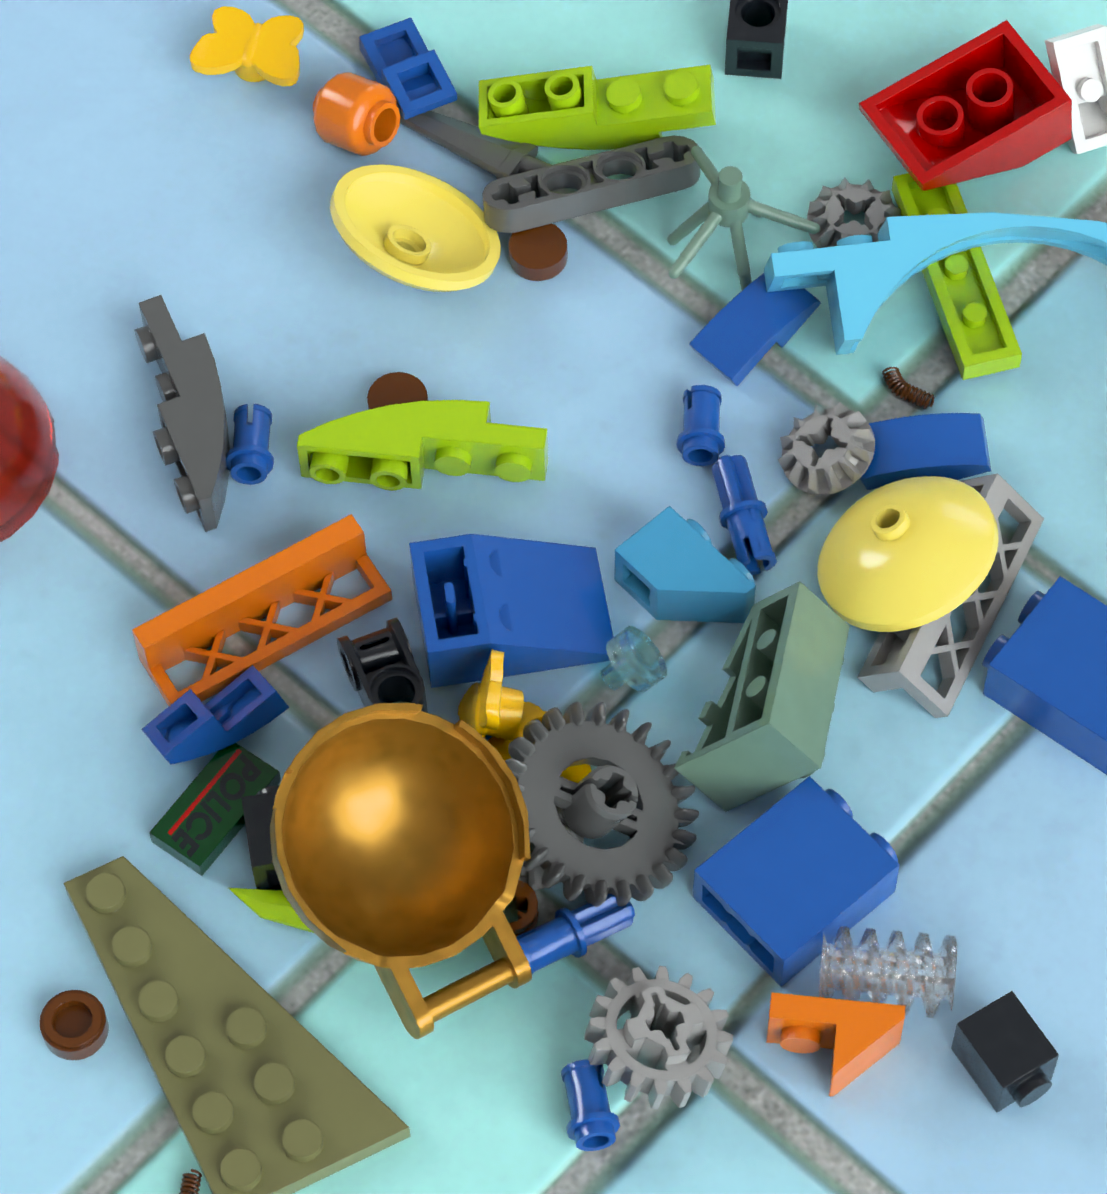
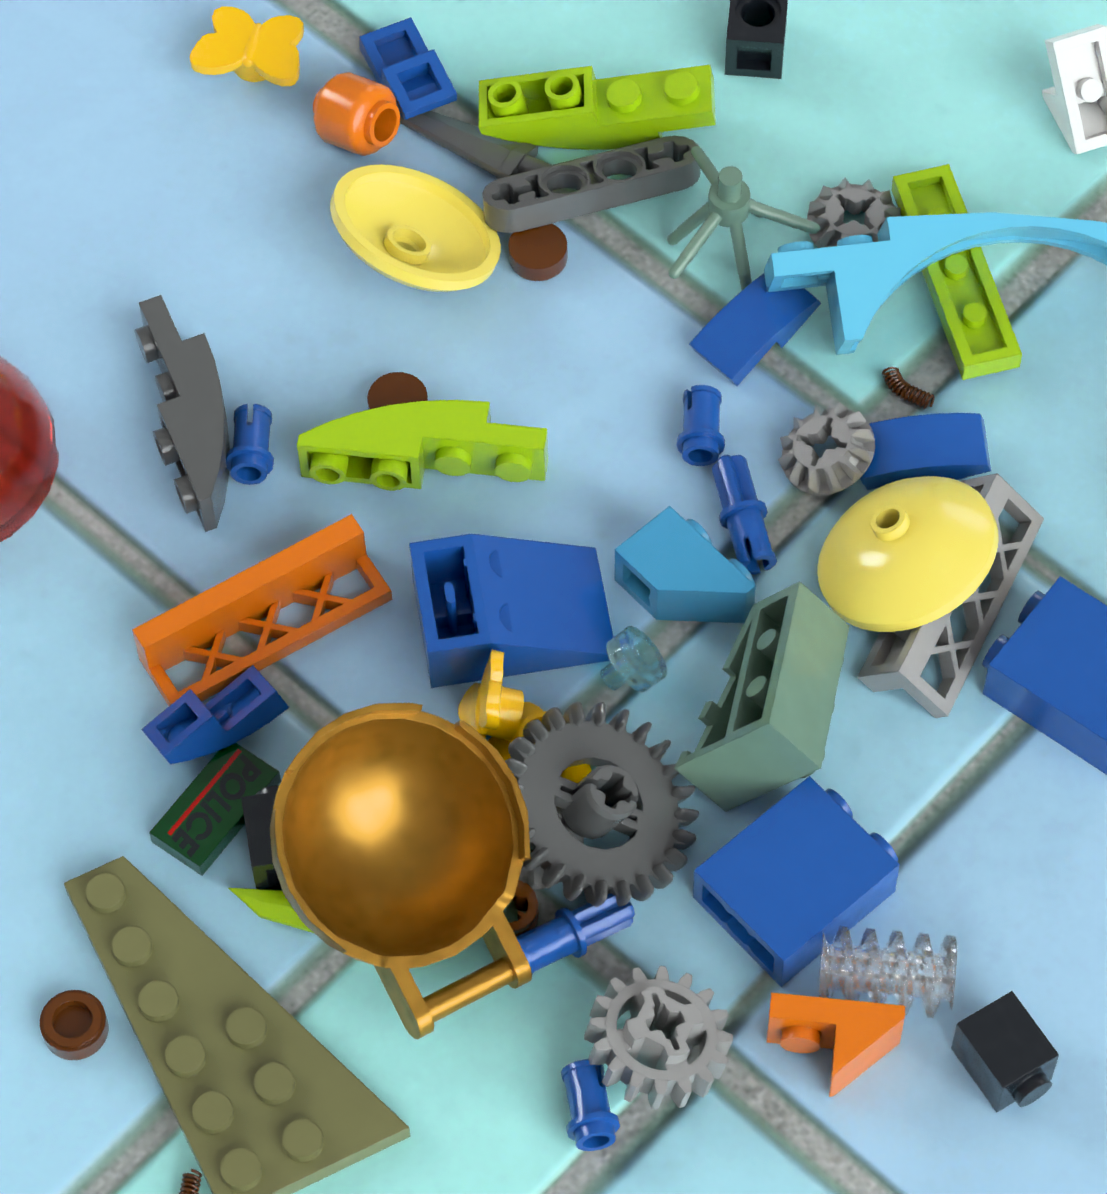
(383, 666): black piece -> none
(972, 111): red slope -> none

